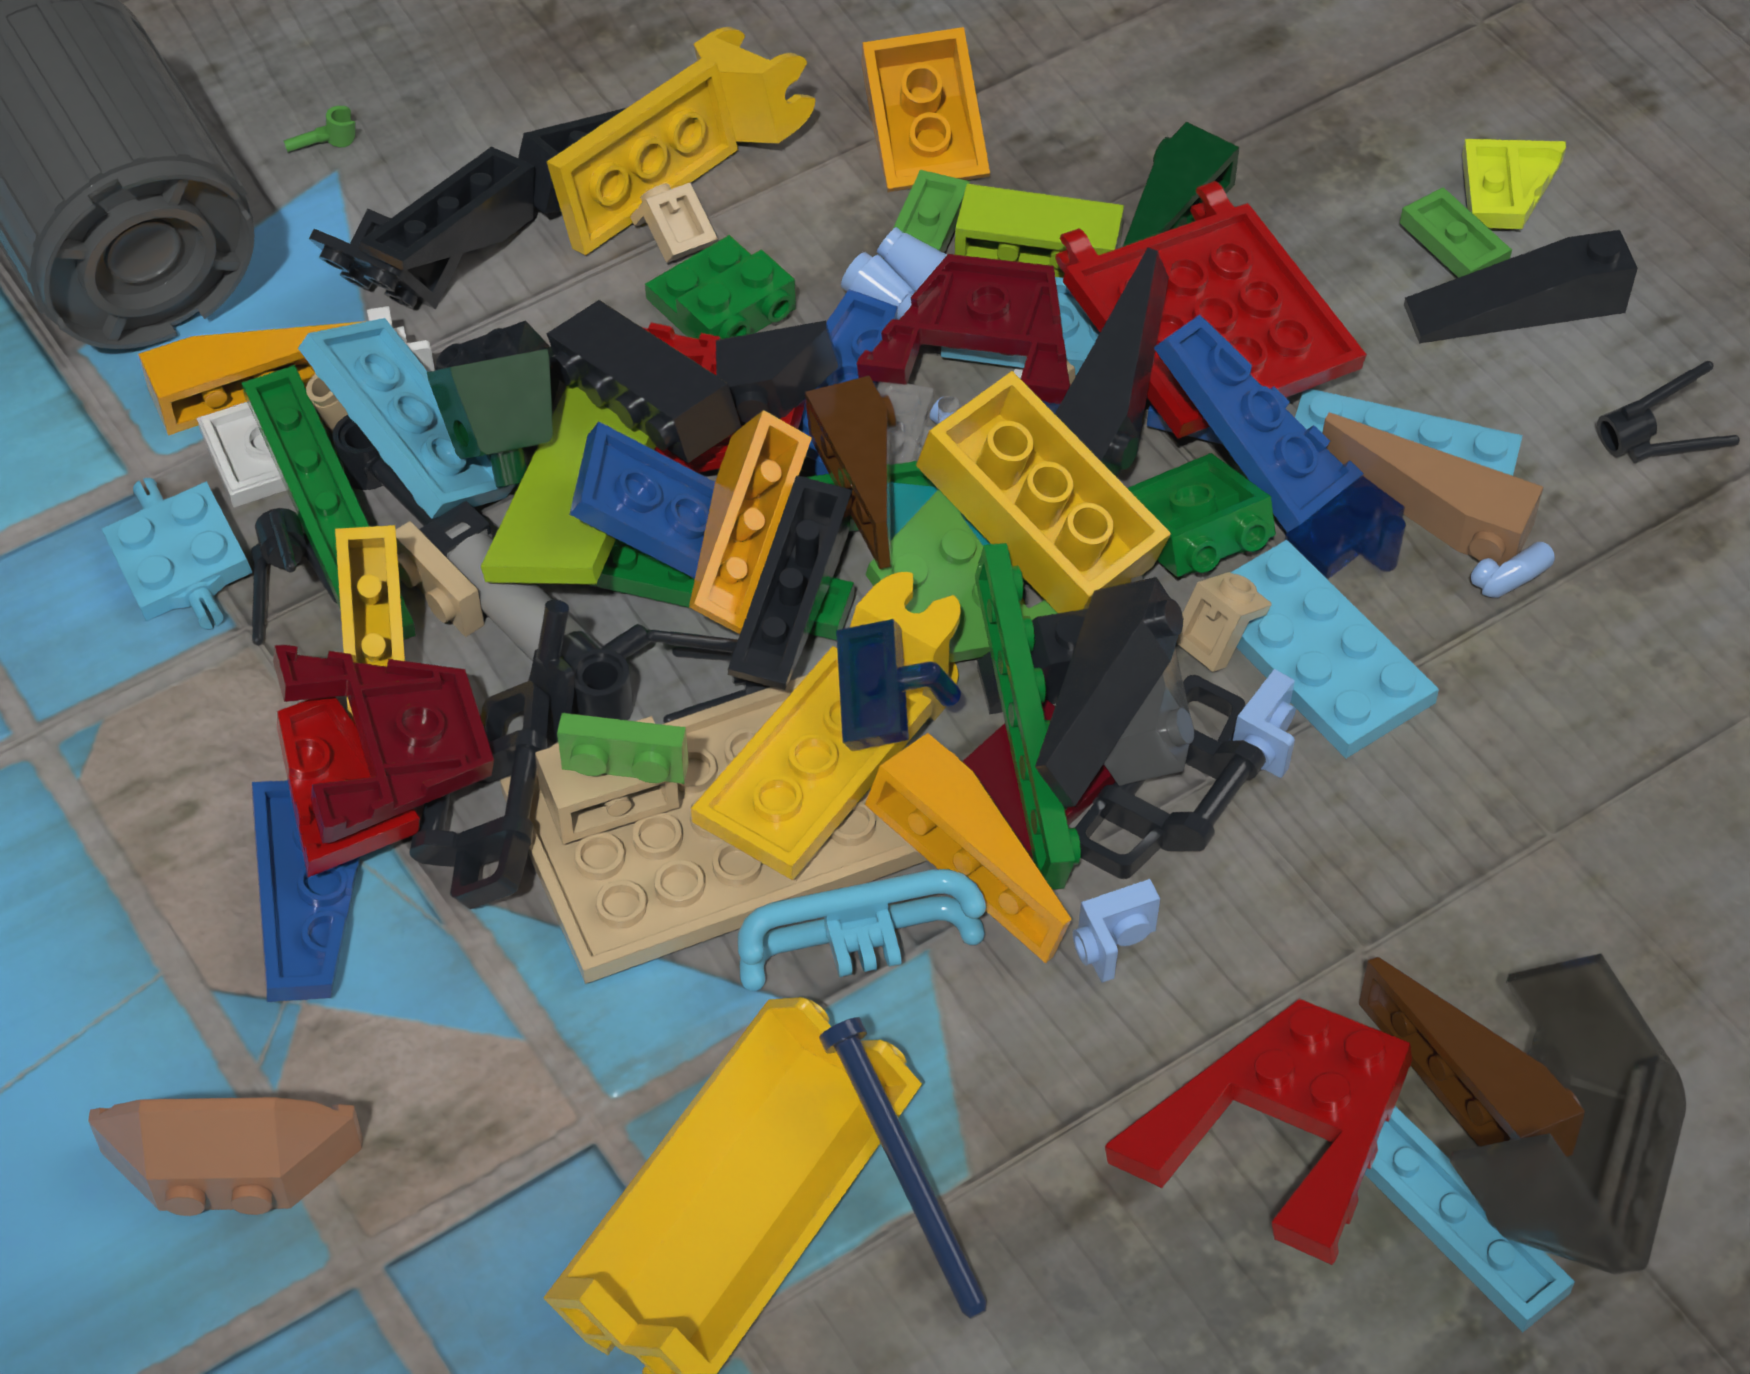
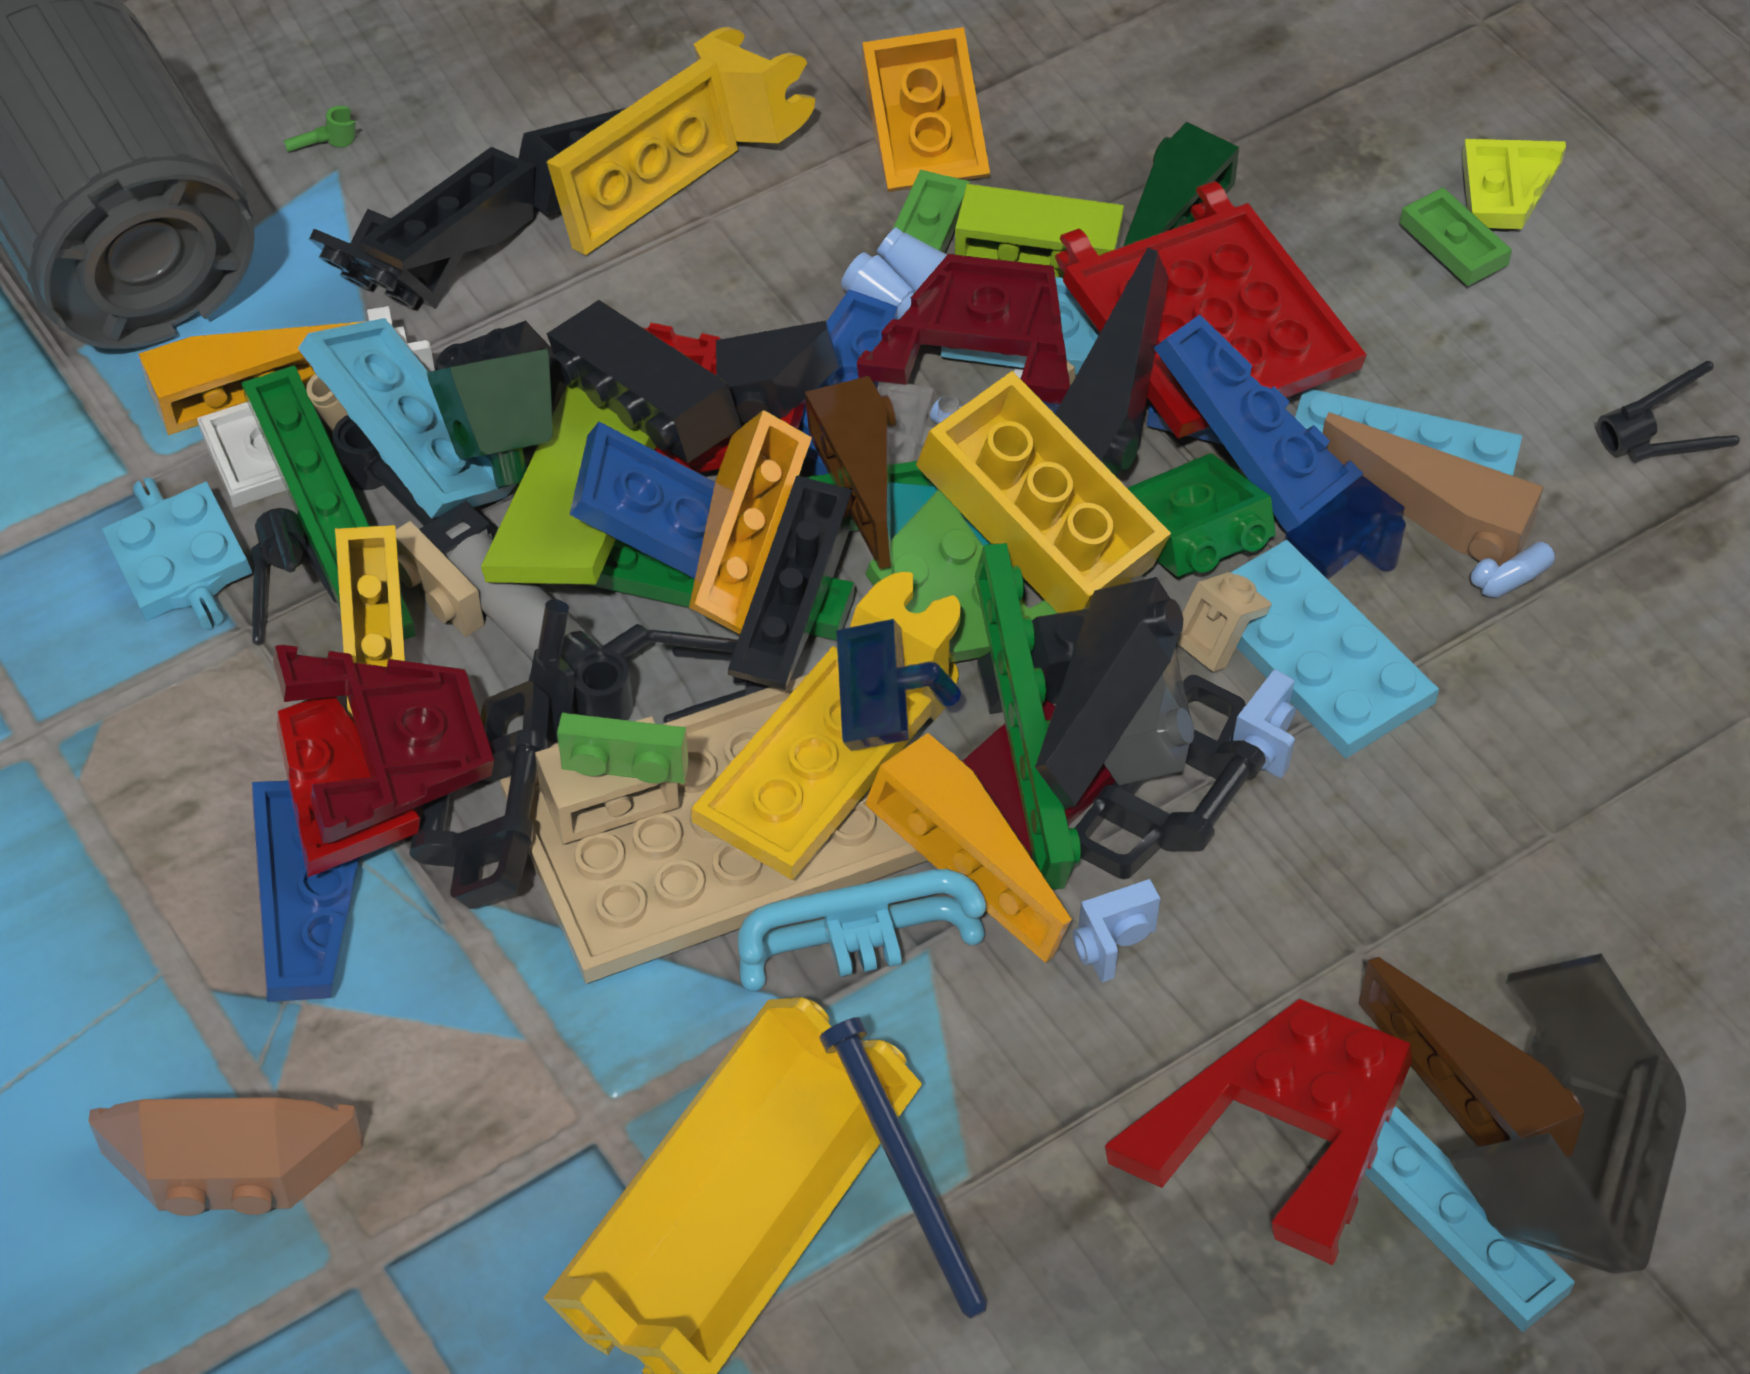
(675, 220): tan bracket -> none
(723, 291): green plate -> none
(1545, 286): black slope -> none

